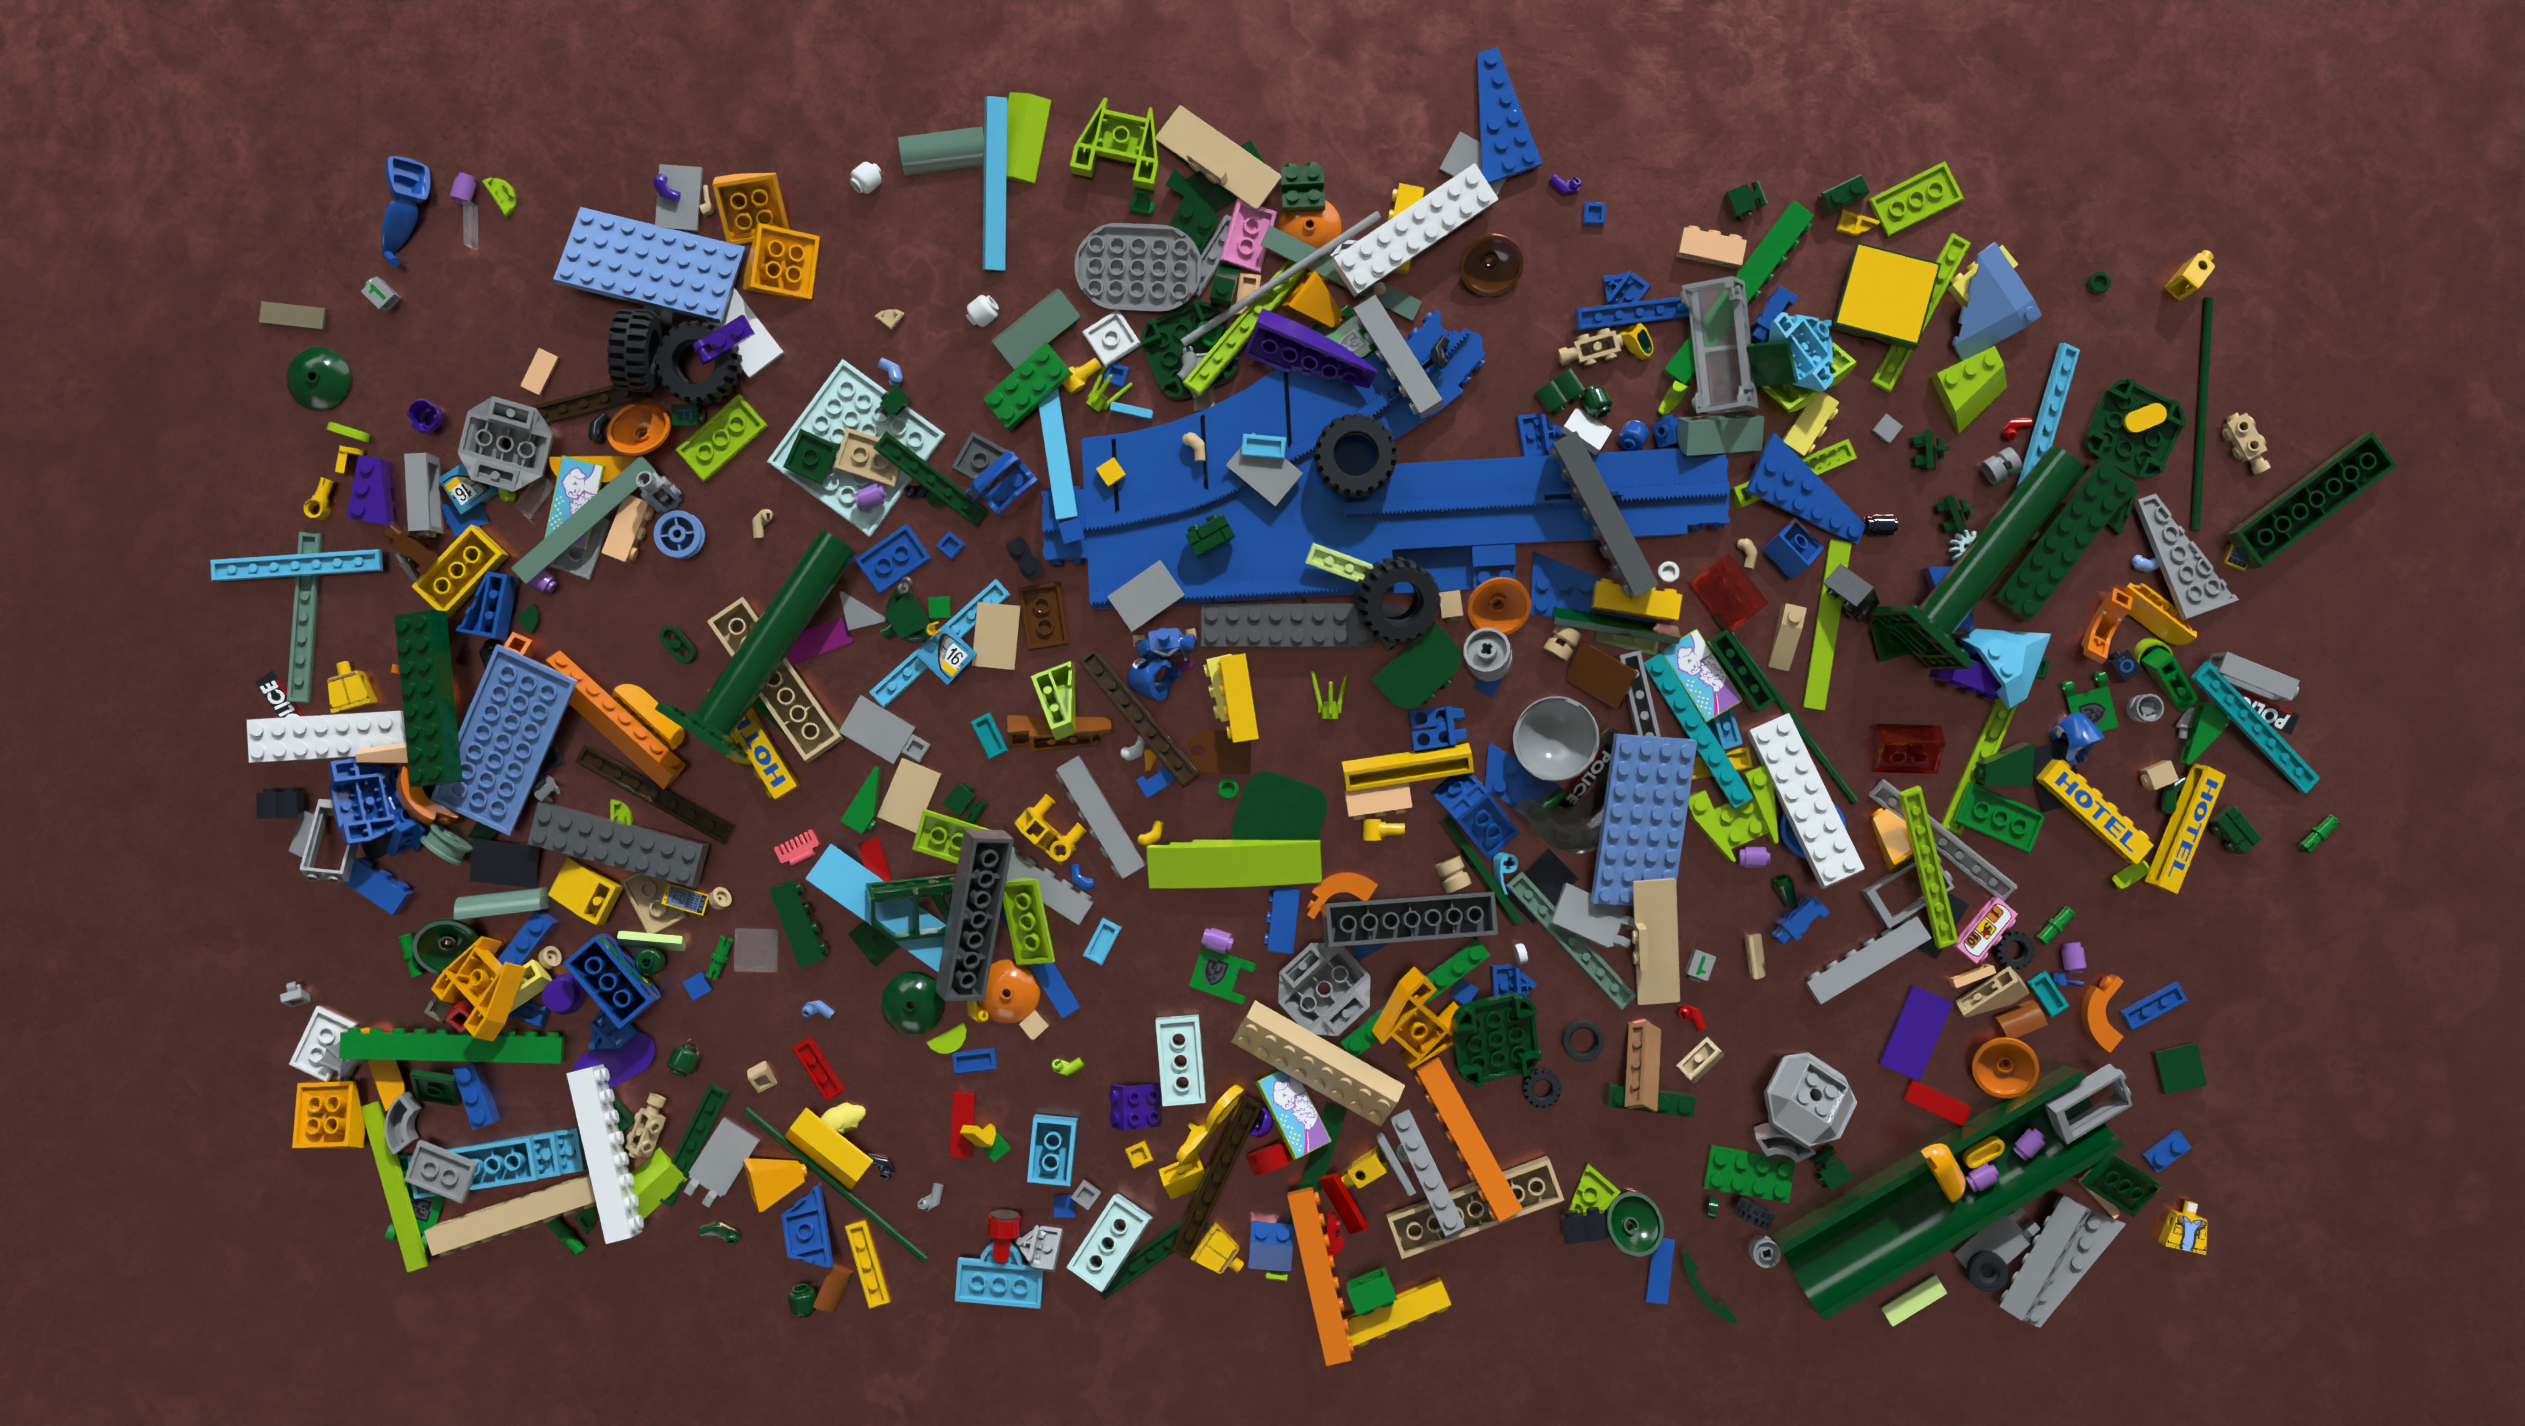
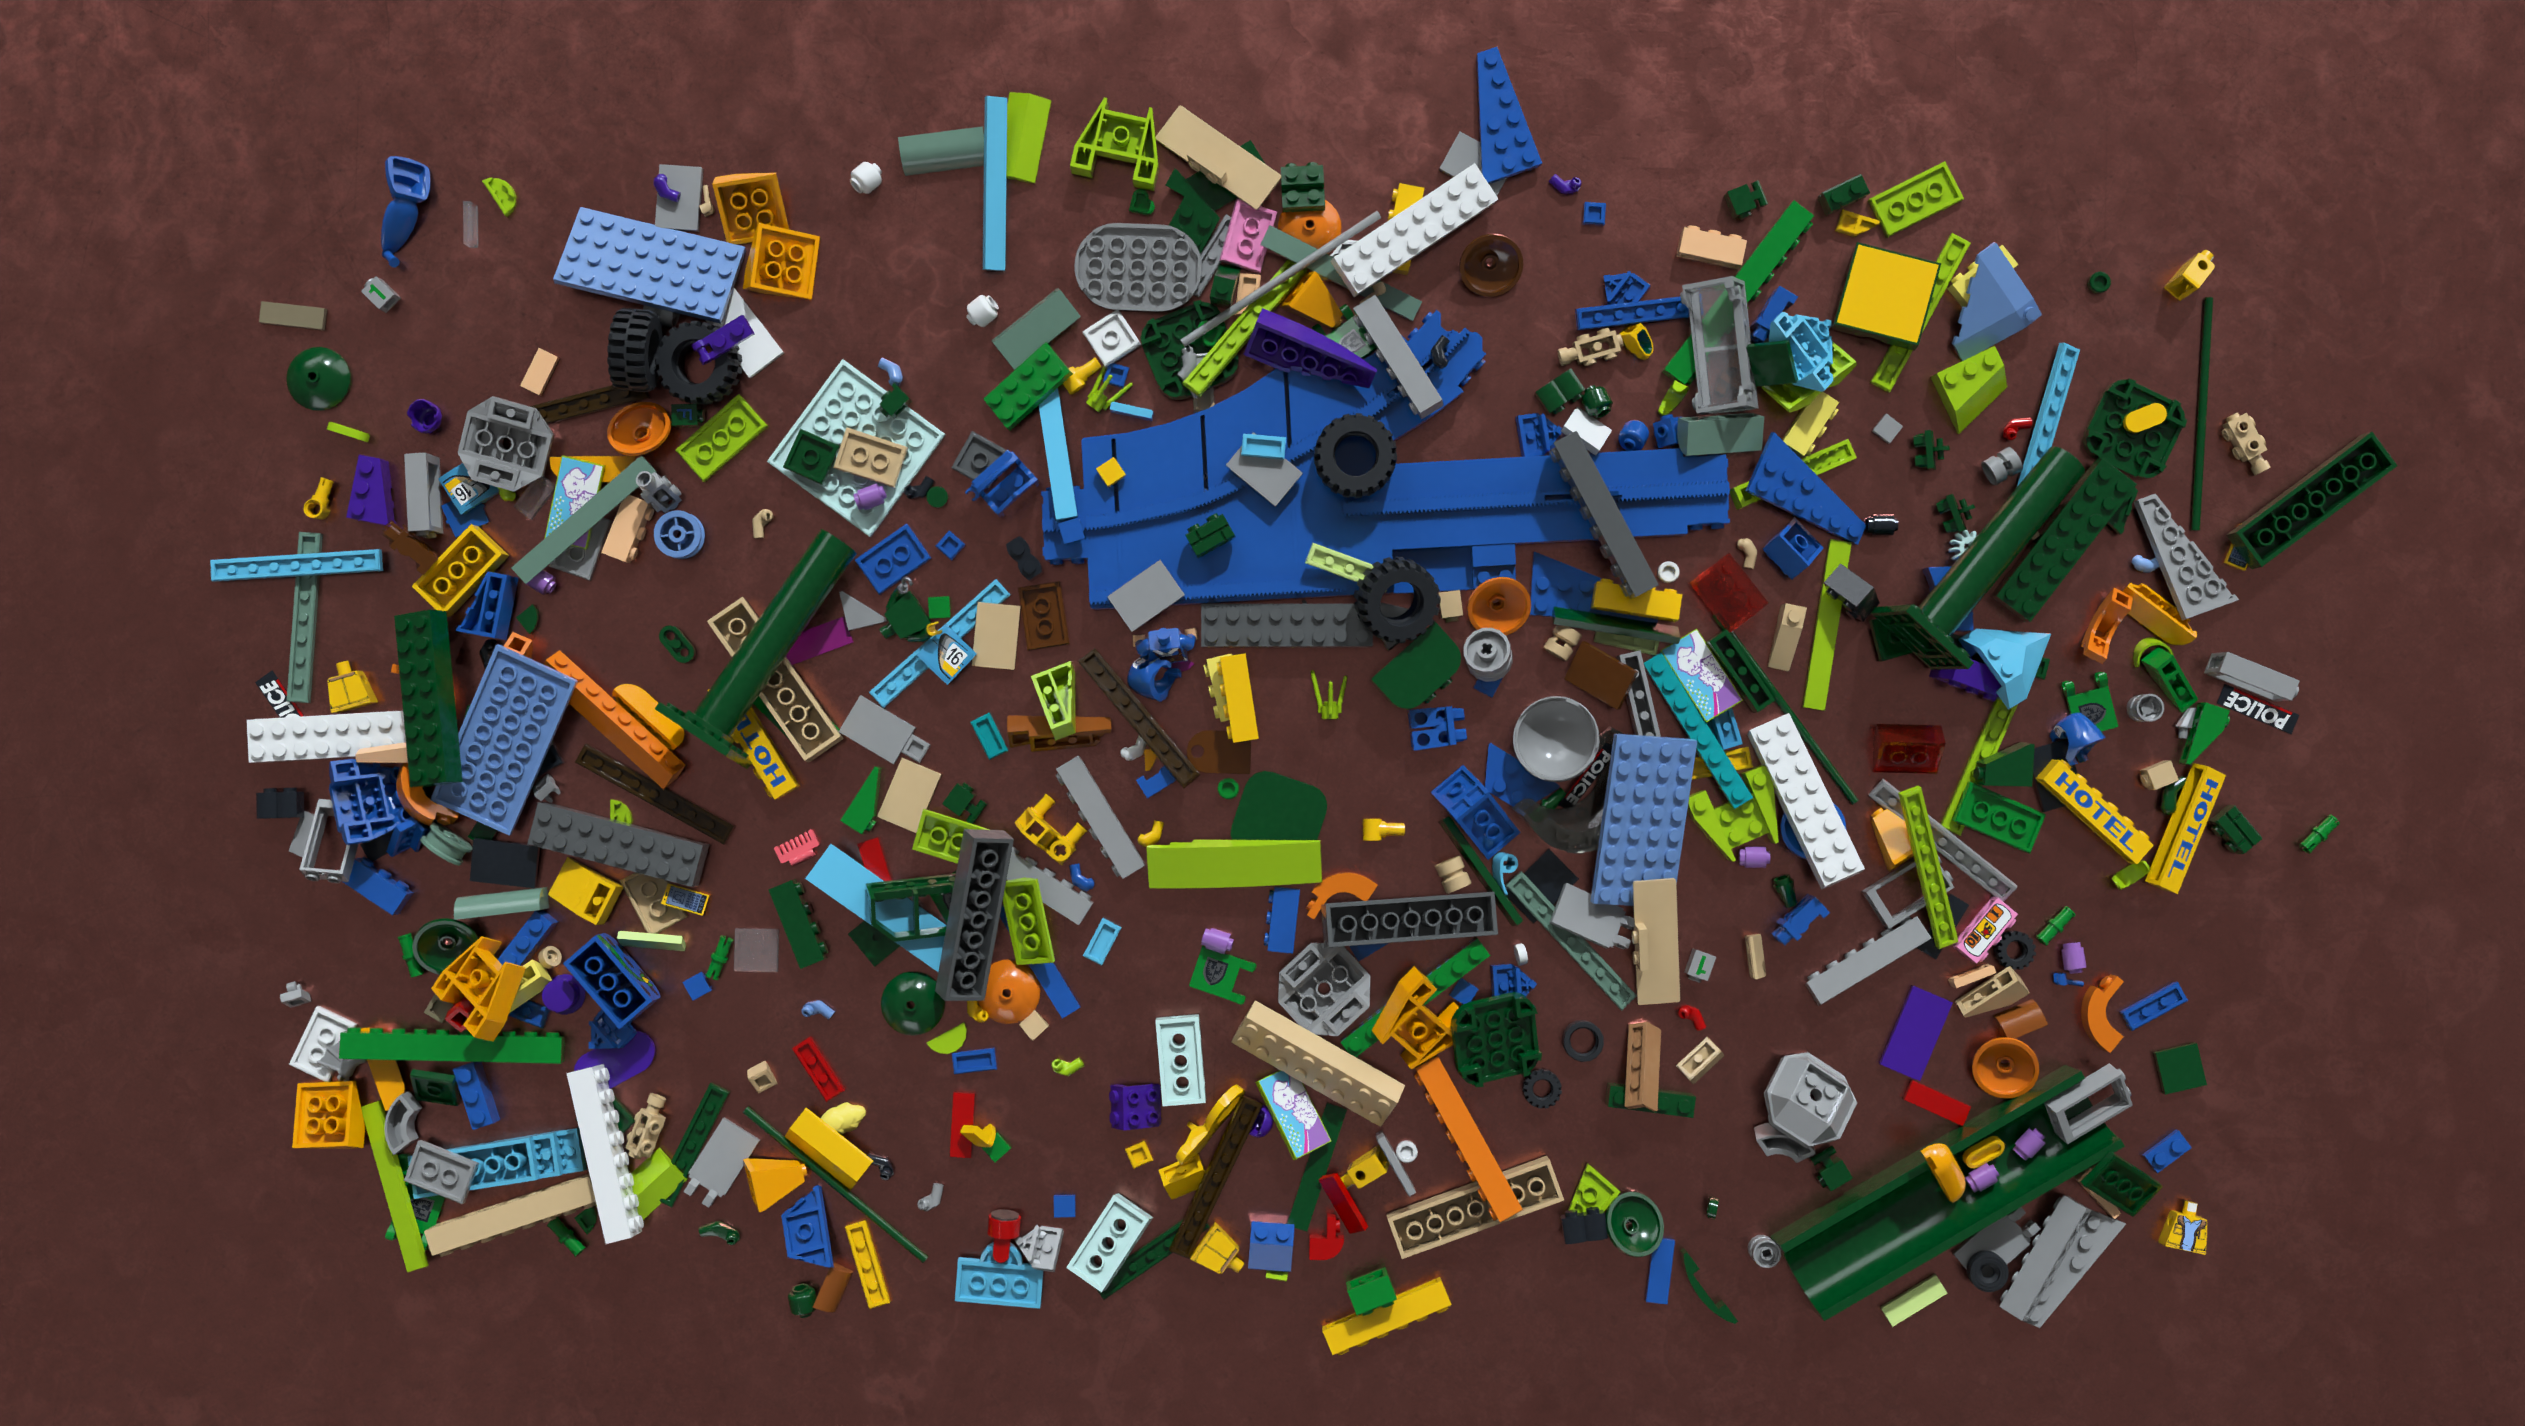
(342, 457): yellow tile -> none
(407, 566): light grey bar -> none
(463, 188): medium lavender brick -> none
(595, 428): black arm -> none
(656, 959): dark green head -> none
(683, 1061): dark green head -> none
(719, 898): tan tile -> none
(890, 317): tan tile -> none
(930, 479): dark green tile -> none
(1052, 1150): medium azure brick -> none
(1086, 1194): light grey tile -> none
(1197, 444): tan arm -> none
(1269, 1158): red brick -> none
(1319, 1276): orange brick -> none
(1378, 800): light nougat brick -> none
(1408, 767): yellow brick -> none
(1428, 1174): light grey brick -> none
(1749, 1173): green plate -> none
(1754, 1213): black tyre -> none
(2048, 994): teal tile -> none
(2123, 665): black brick -> none
(2255, 727): teal plate -> none

